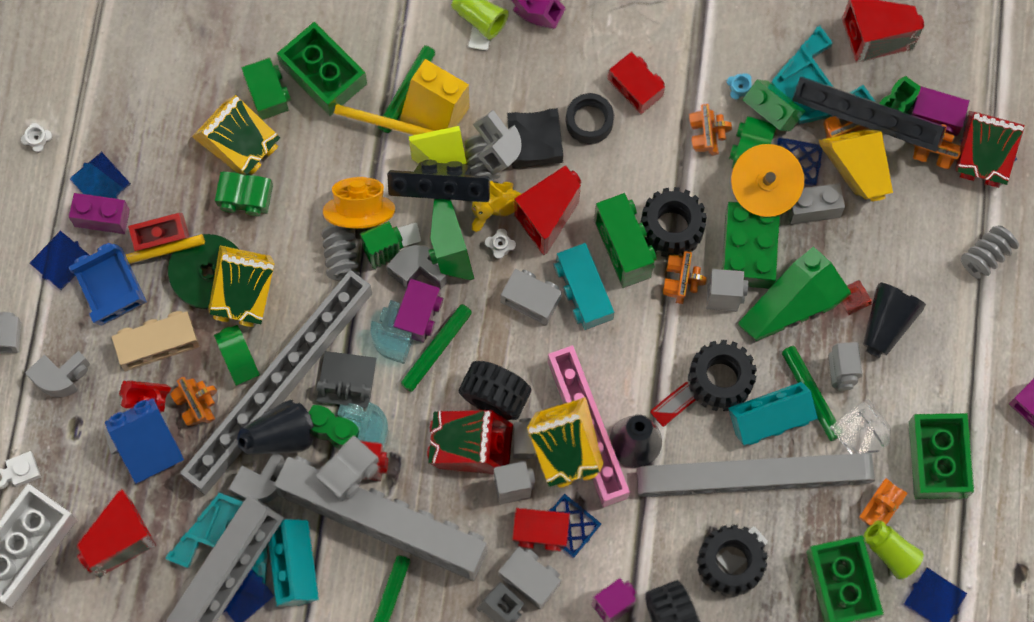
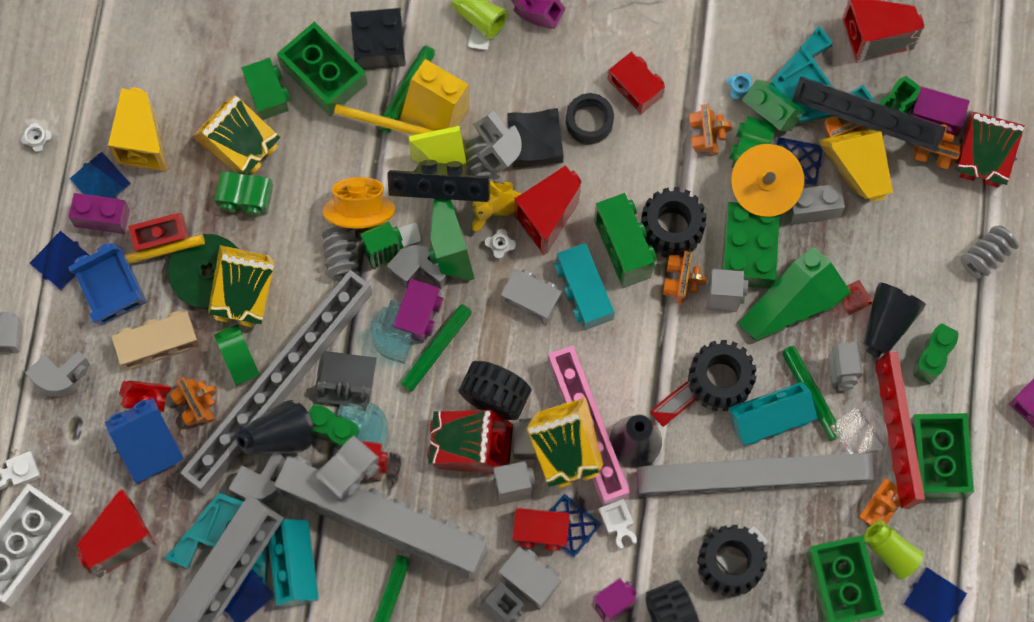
(135, 132): none -> yellow slope
(378, 38): none -> black brick
(618, 519): none -> white plate
(899, 430): none -> red plate
(935, 353): none -> green brick

